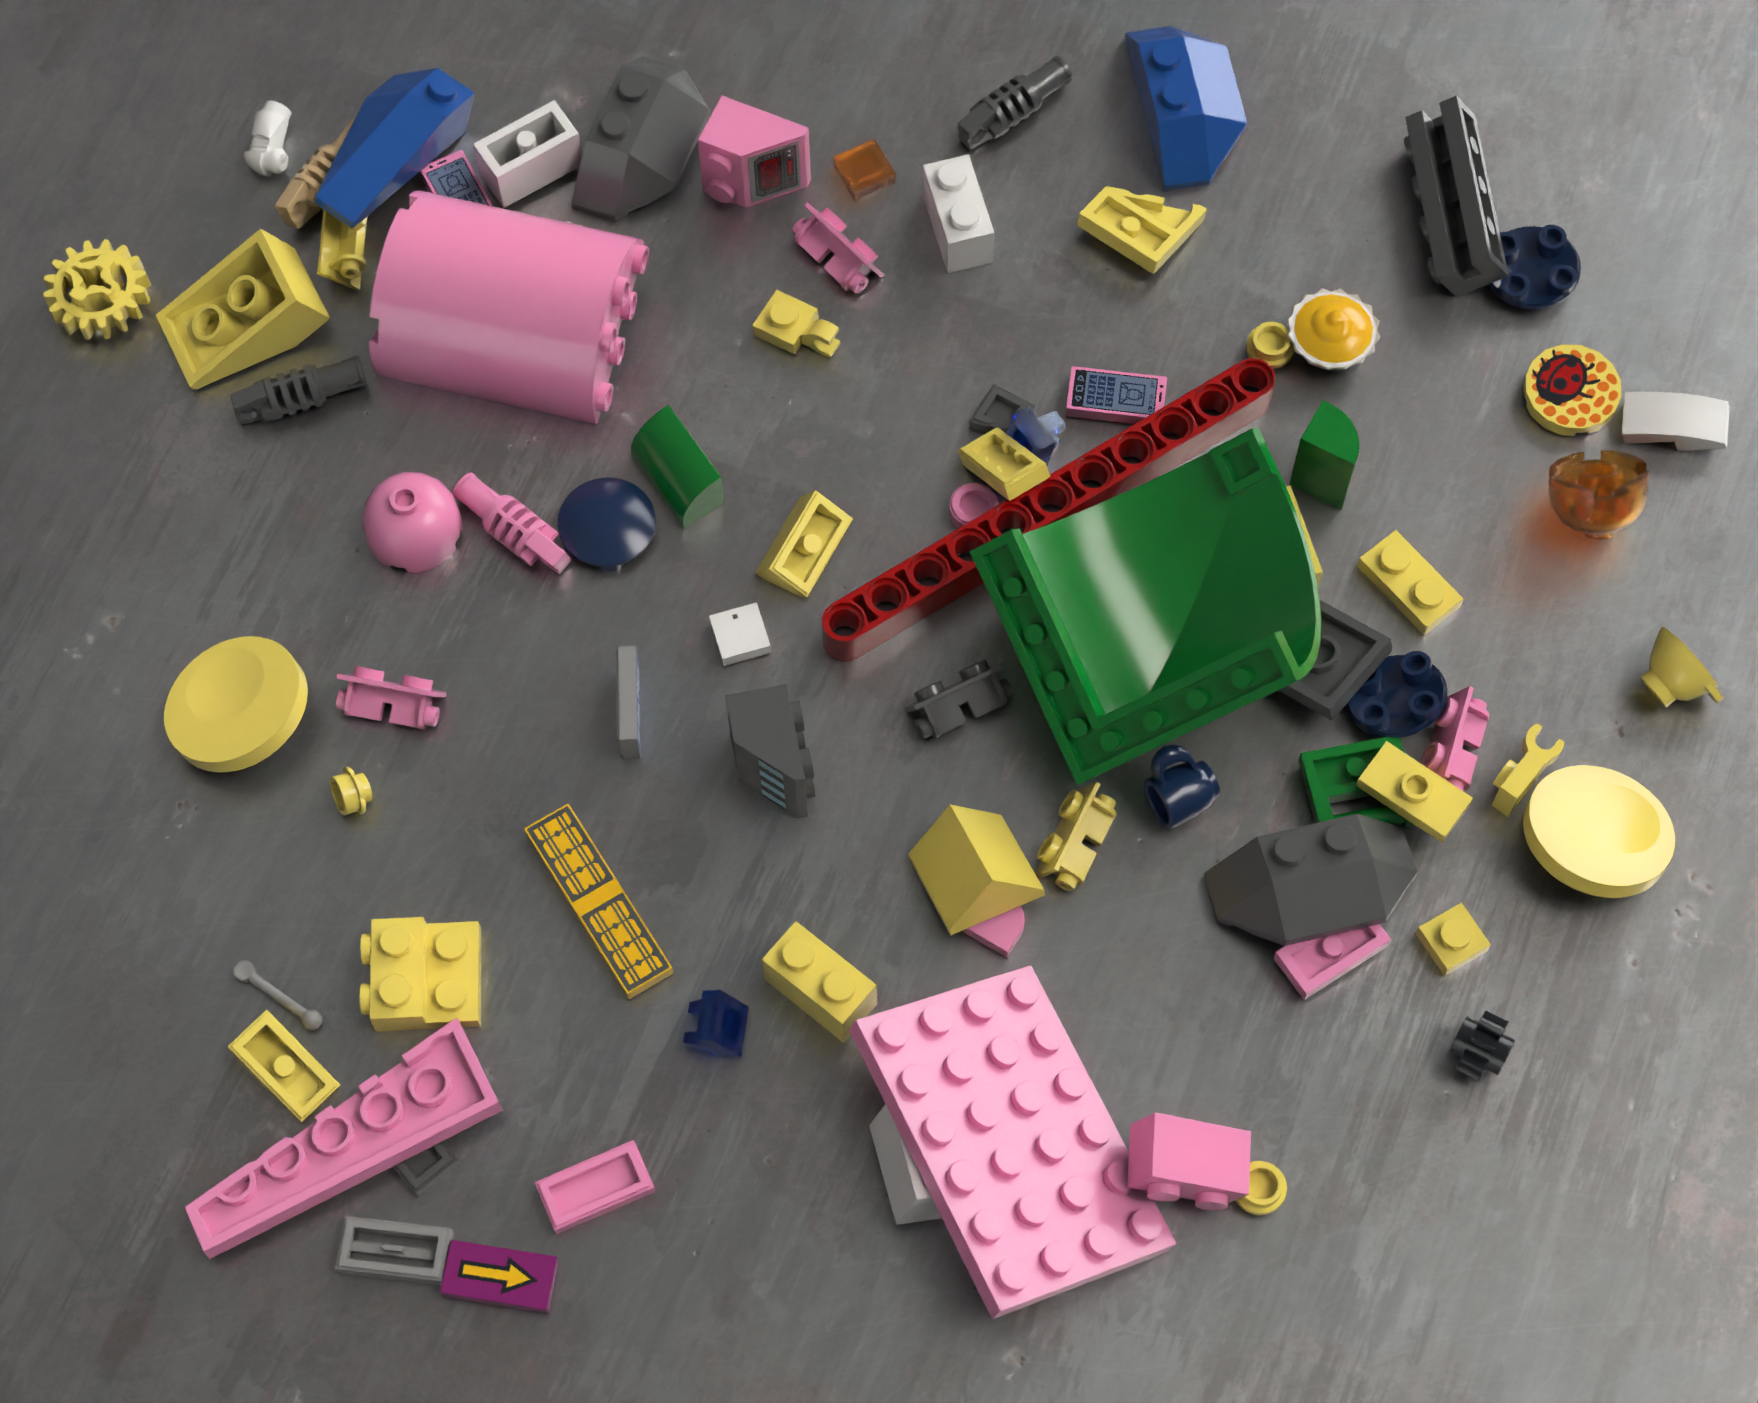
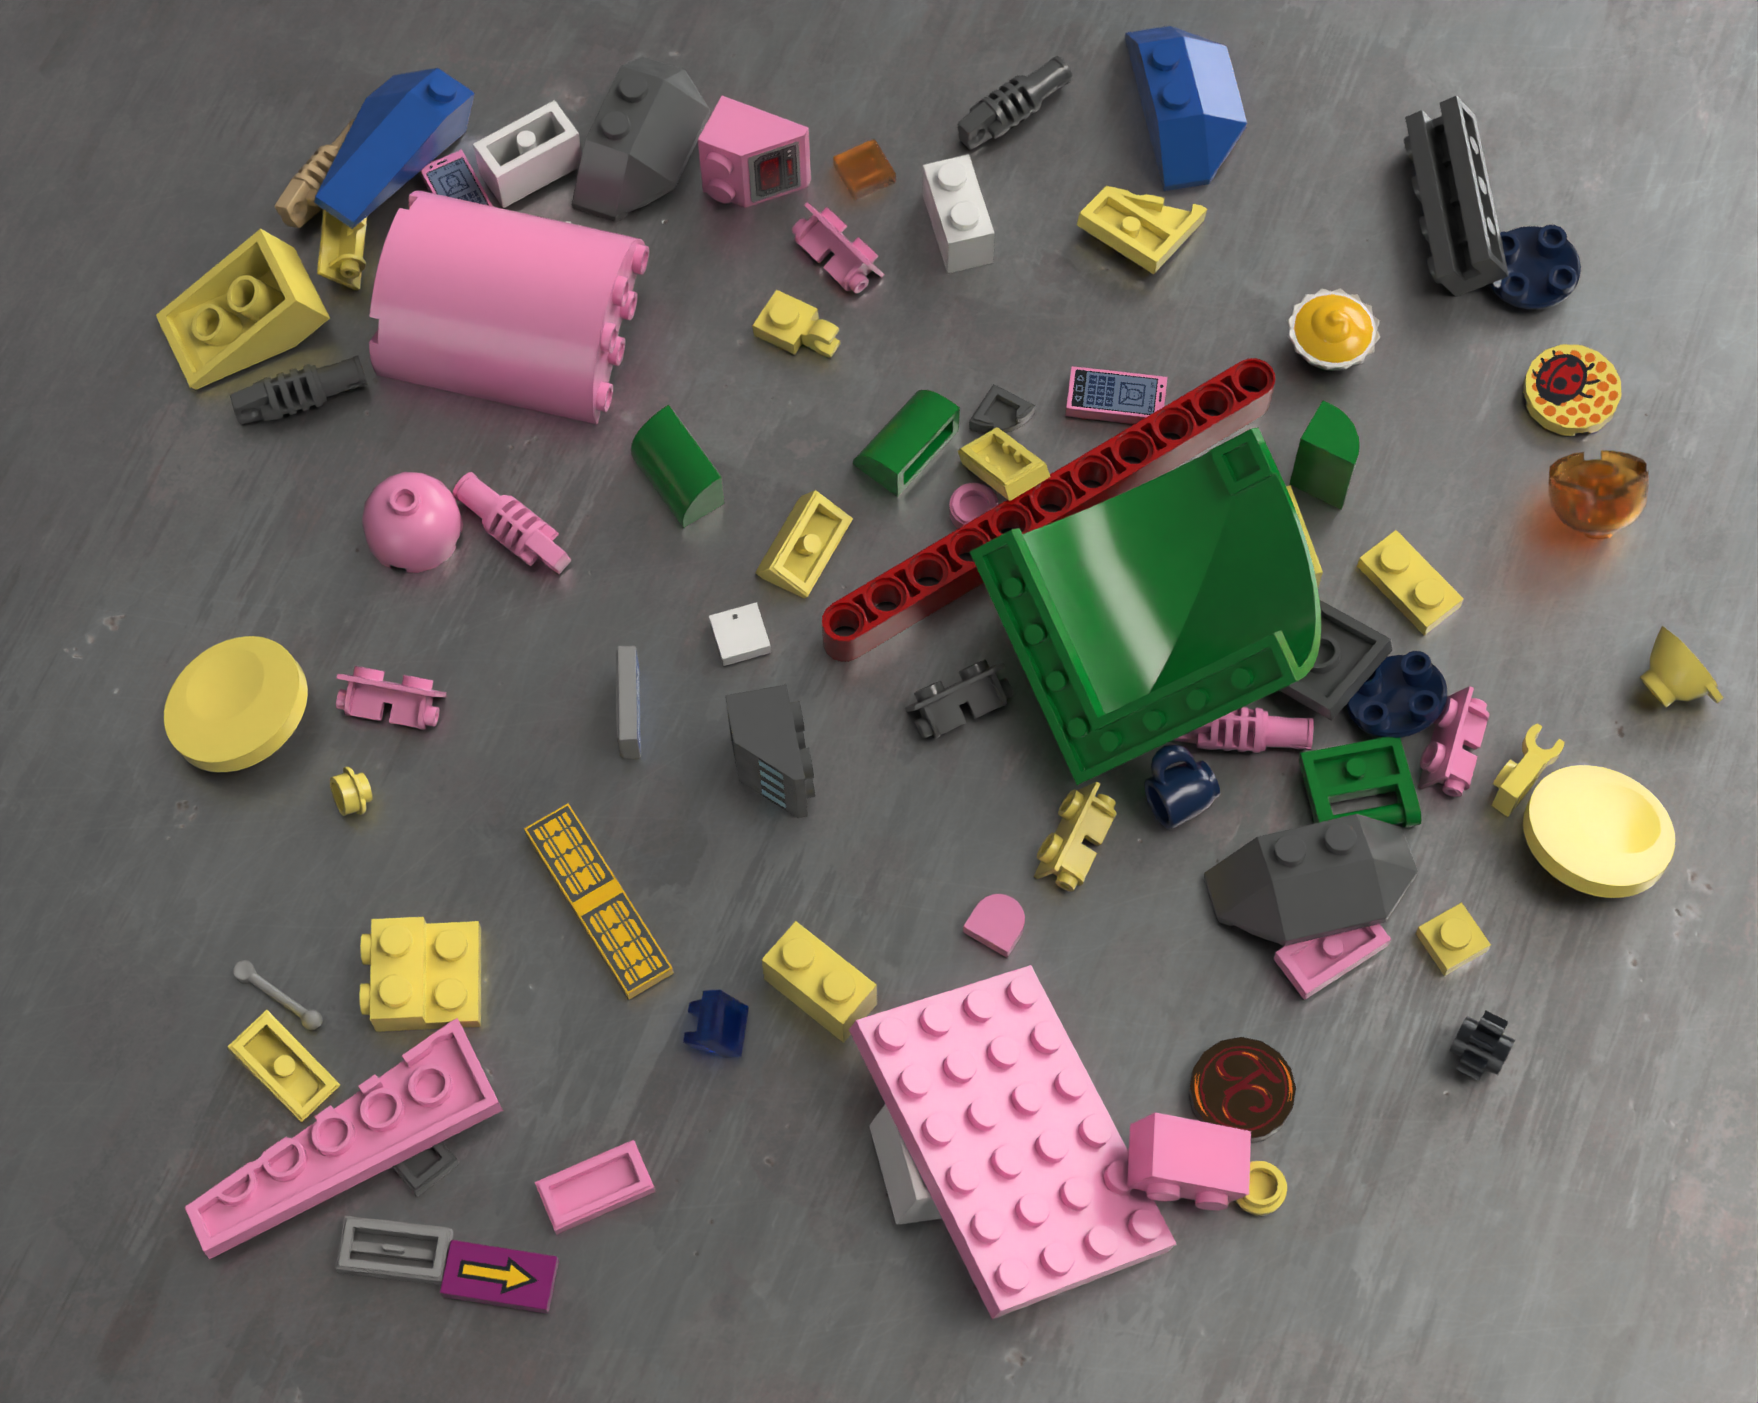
(96, 289): light yellow gear -> none
(268, 139): white arm -> none
(606, 522): dark blue dish -> none
(909, 441): none -> green brick
(973, 868): light yellow slope -> none
(1037, 433): clear blue tile -> none
(1243, 1087): none -> dark brown tile
(1252, 731): none -> bright pink hinge
(1270, 344): light yellow plate -> none
(1414, 791): light yellow plate -> none
(1681, 418): white slope -> none

